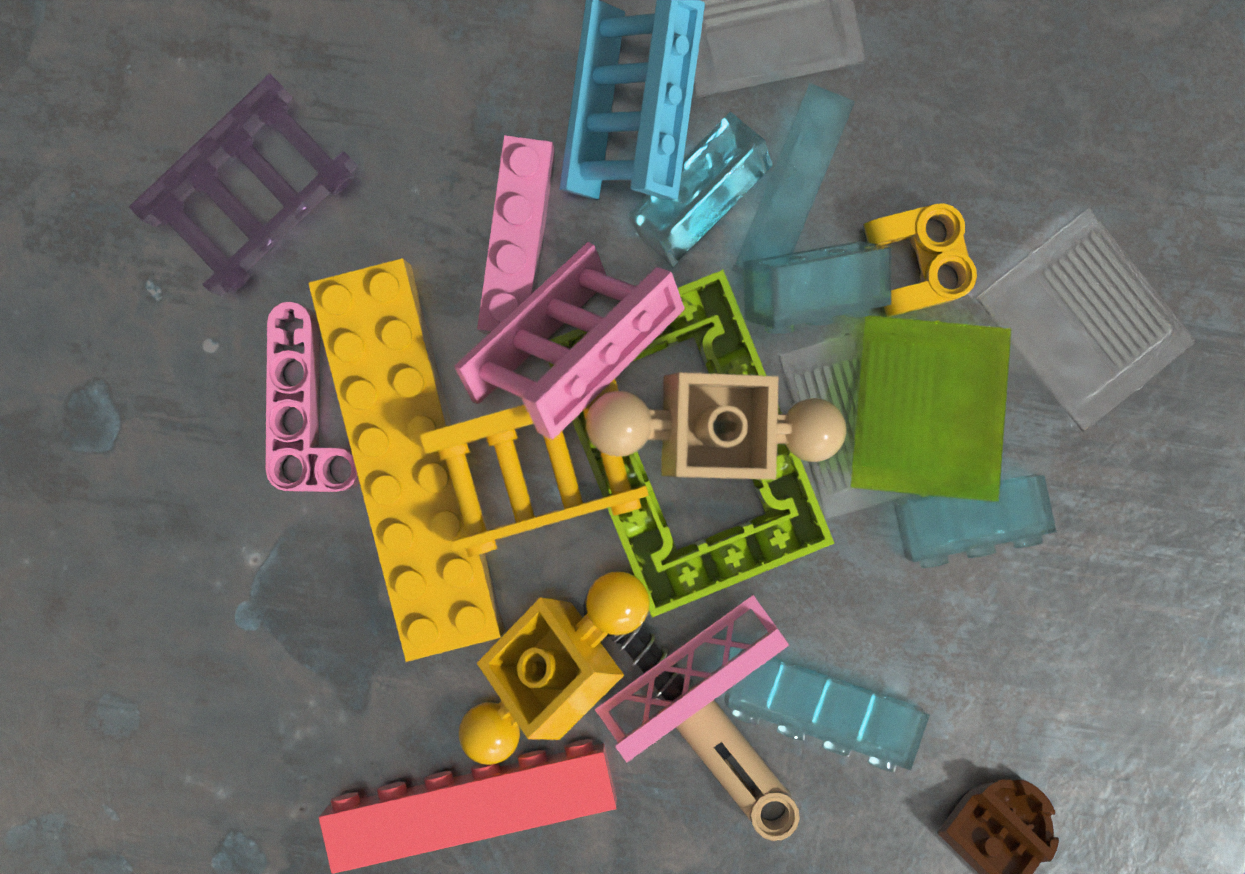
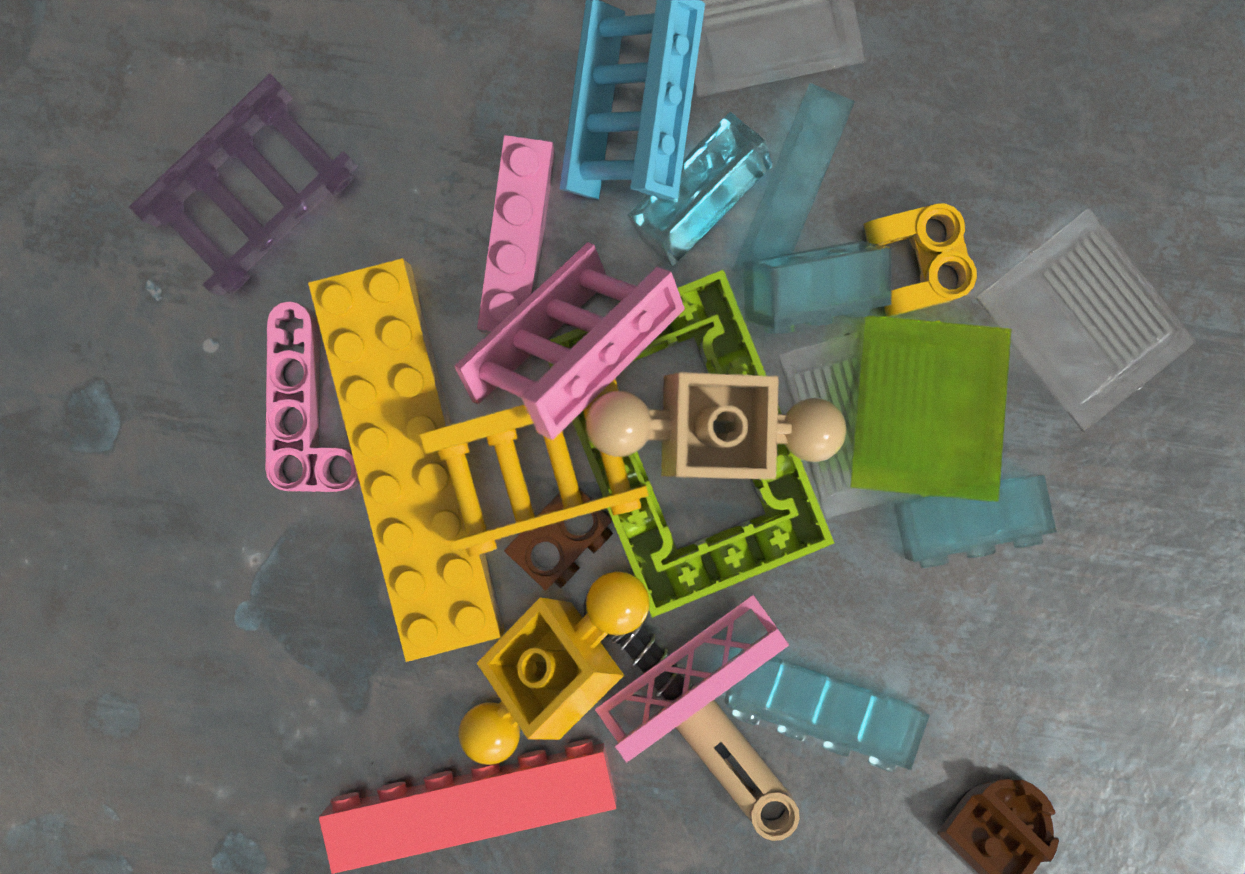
(568, 543): none -> reddish brown brick

